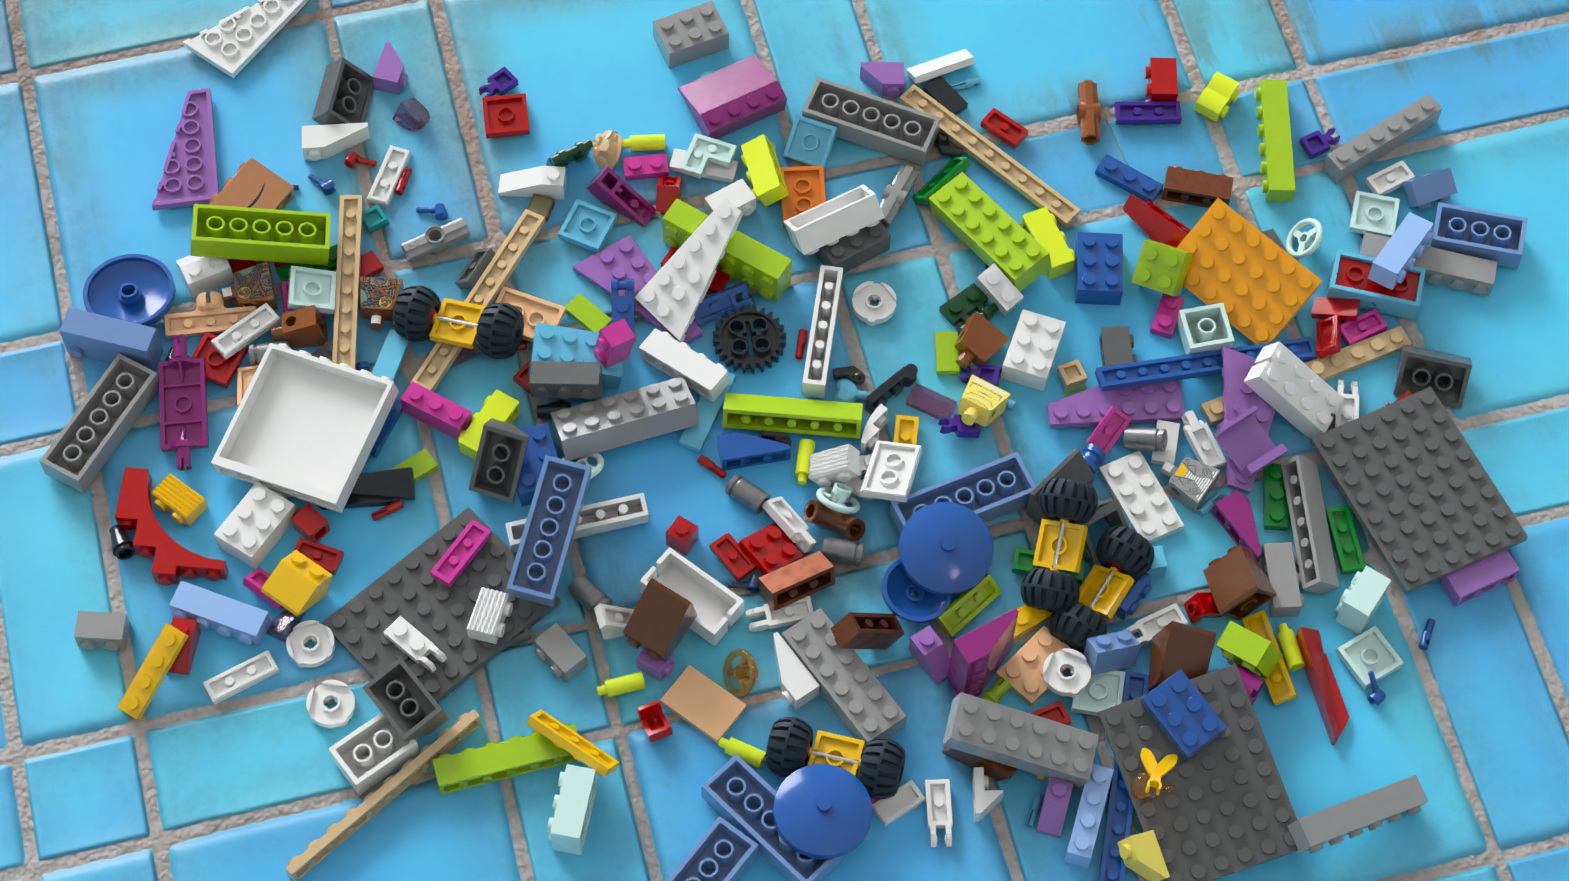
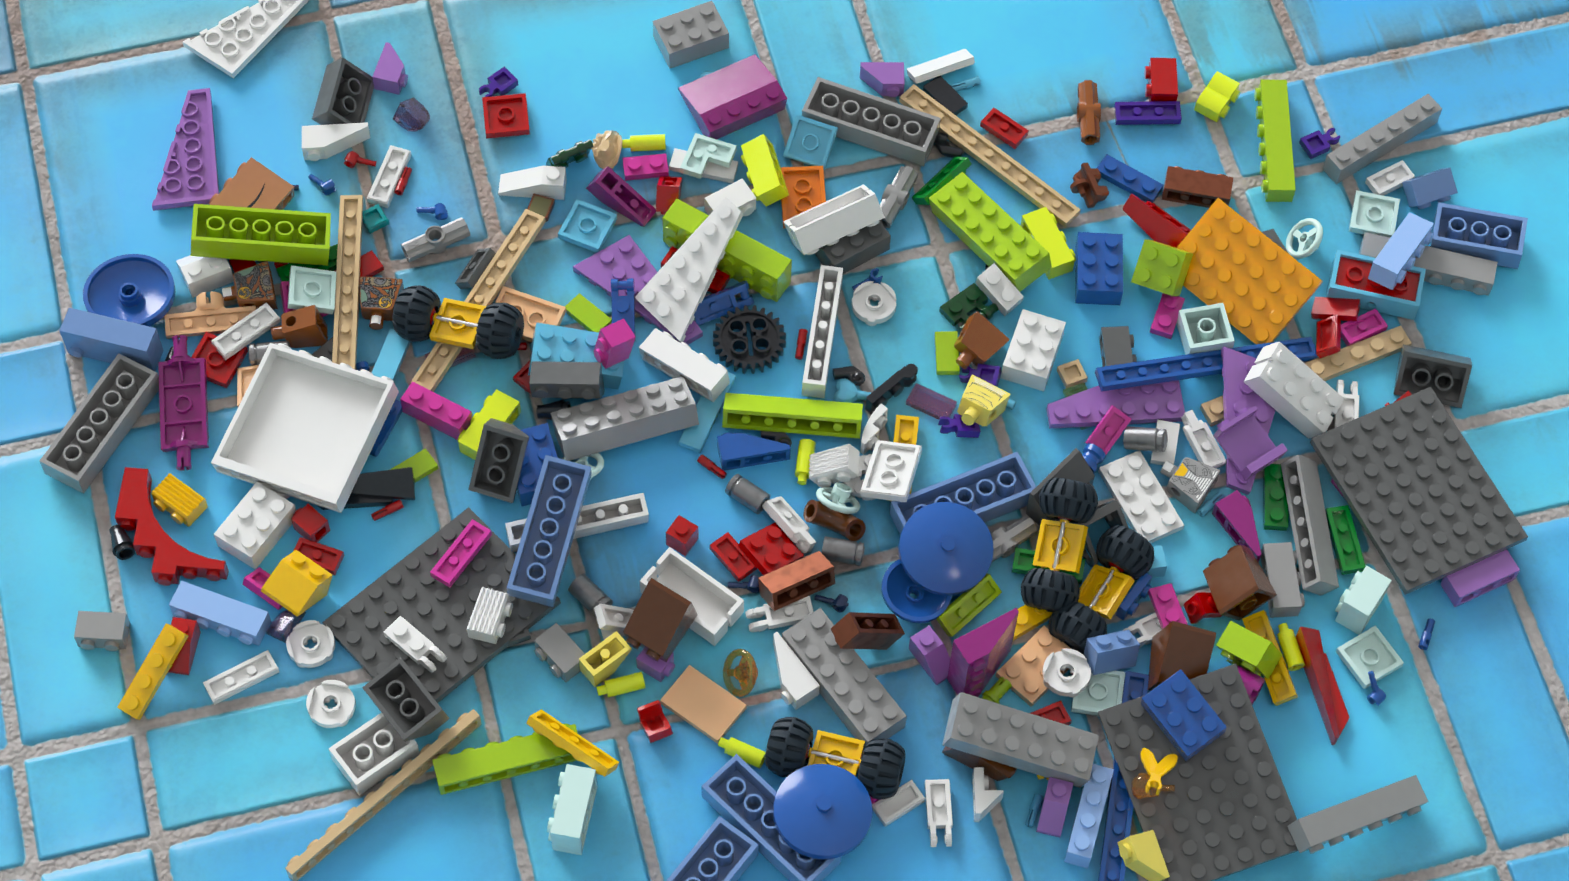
(604, 658): none -> light yellow slope
(838, 604): none -> dark blue hand
(874, 272): none -> blue hand
(1009, 538): none -> light grey piece
(1087, 185): none -> copper hips
(1166, 605): none -> dark pink plate

